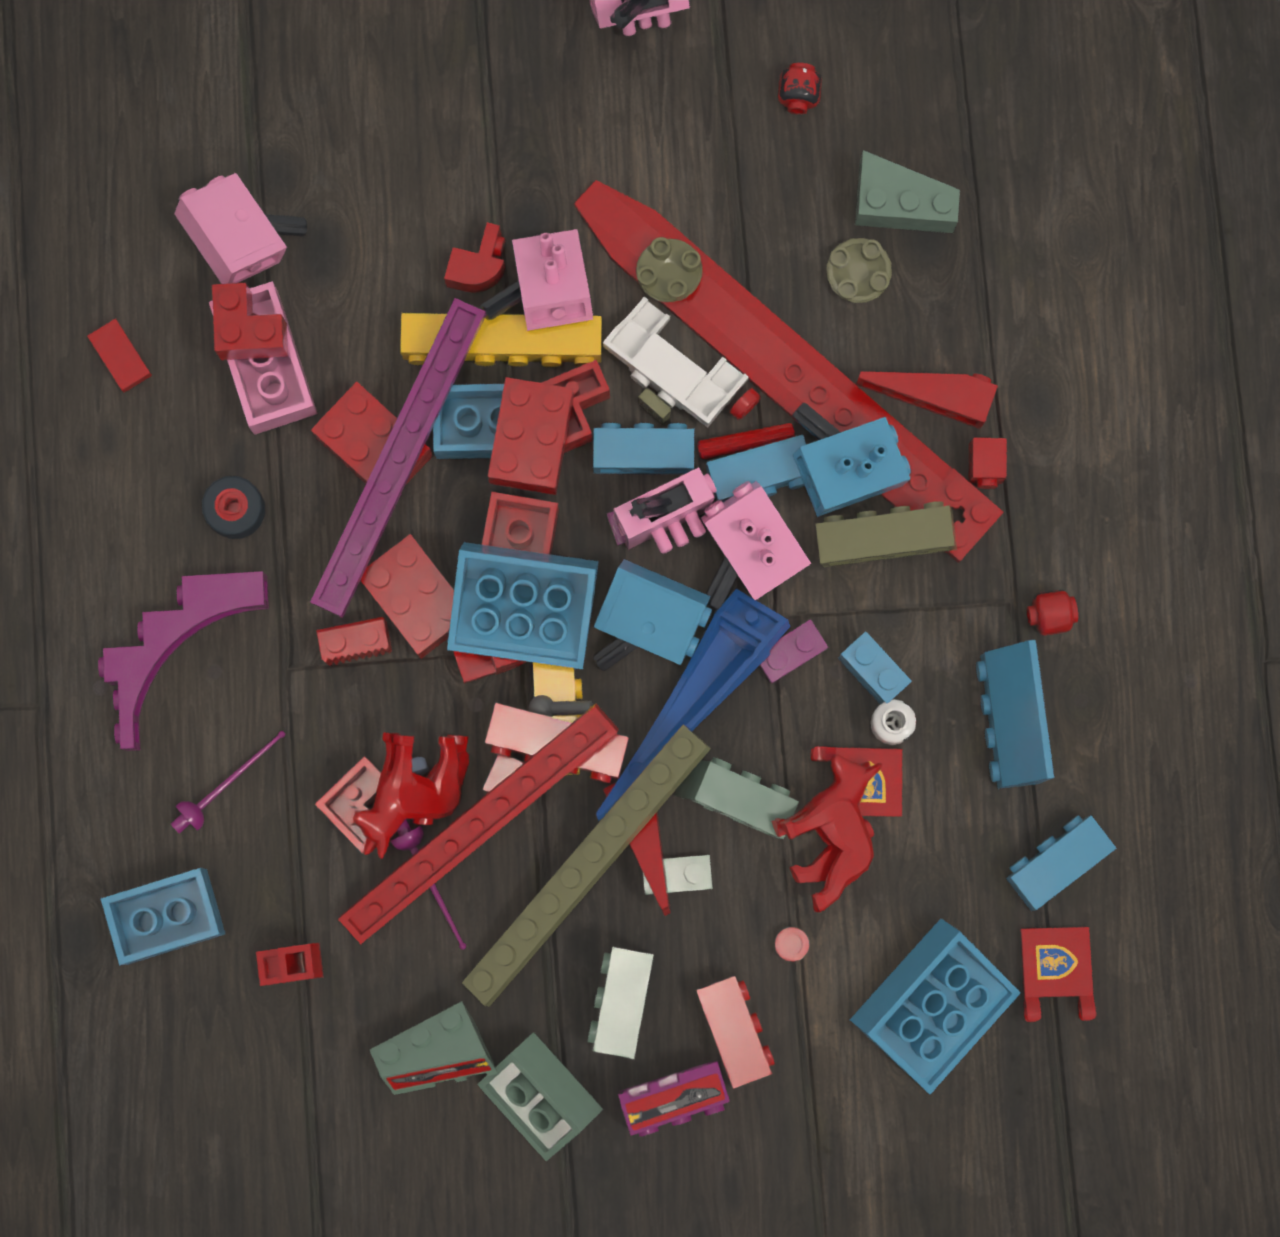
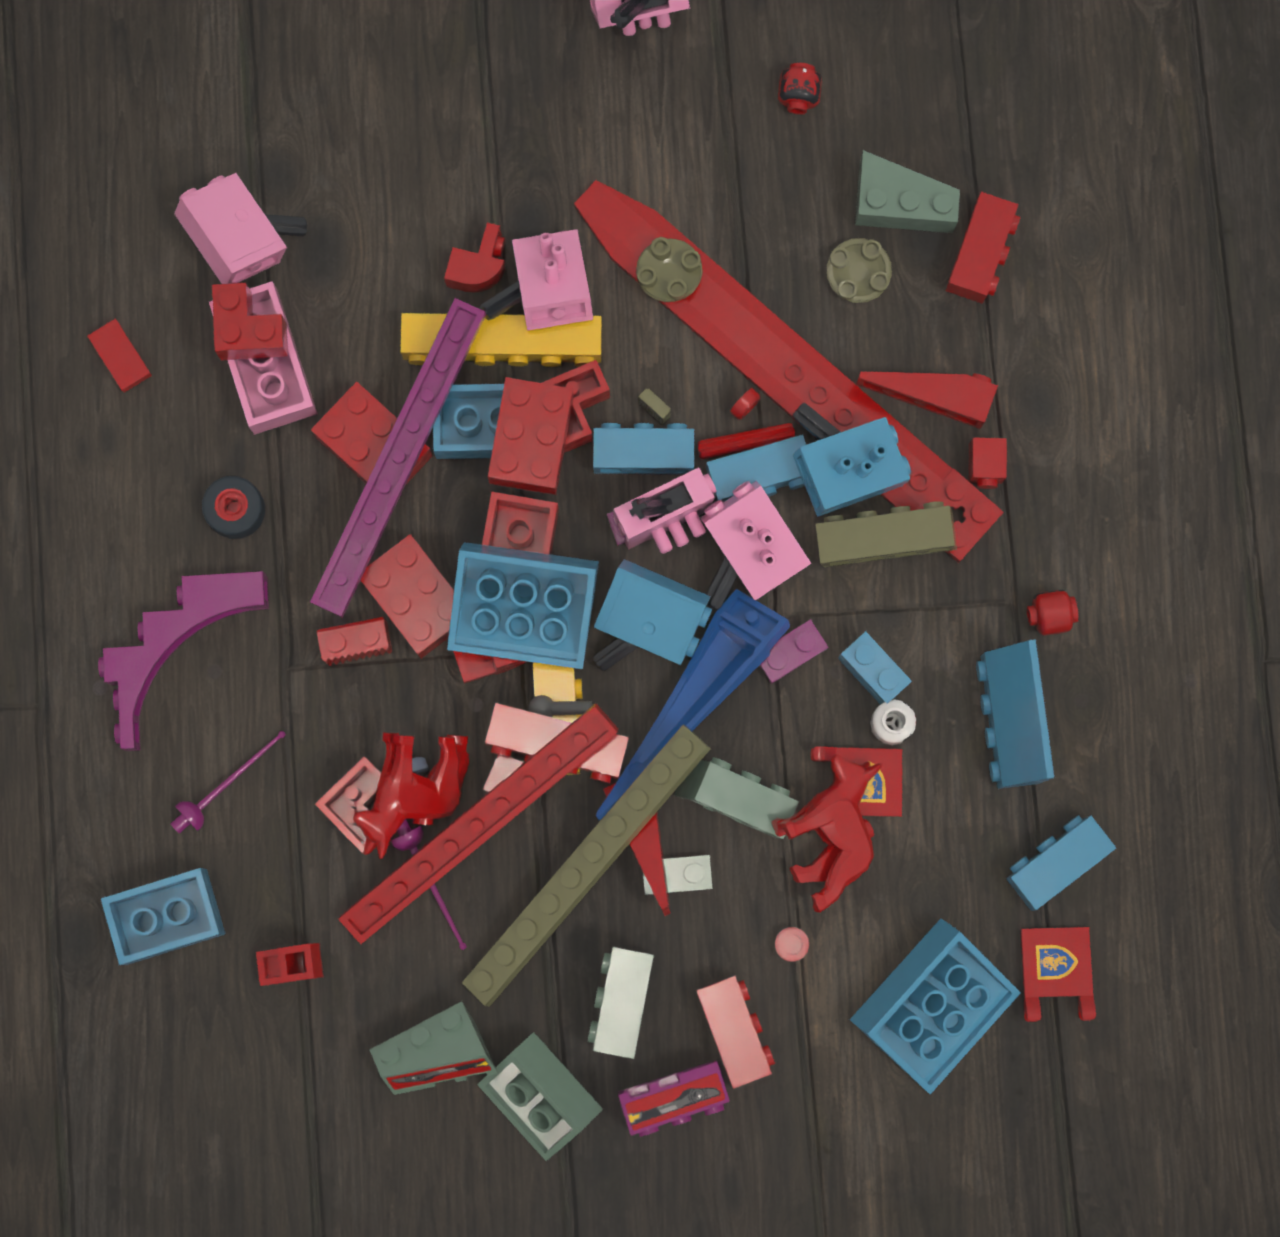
(668, 370): white bracket -> none
(983, 248): none -> red brick

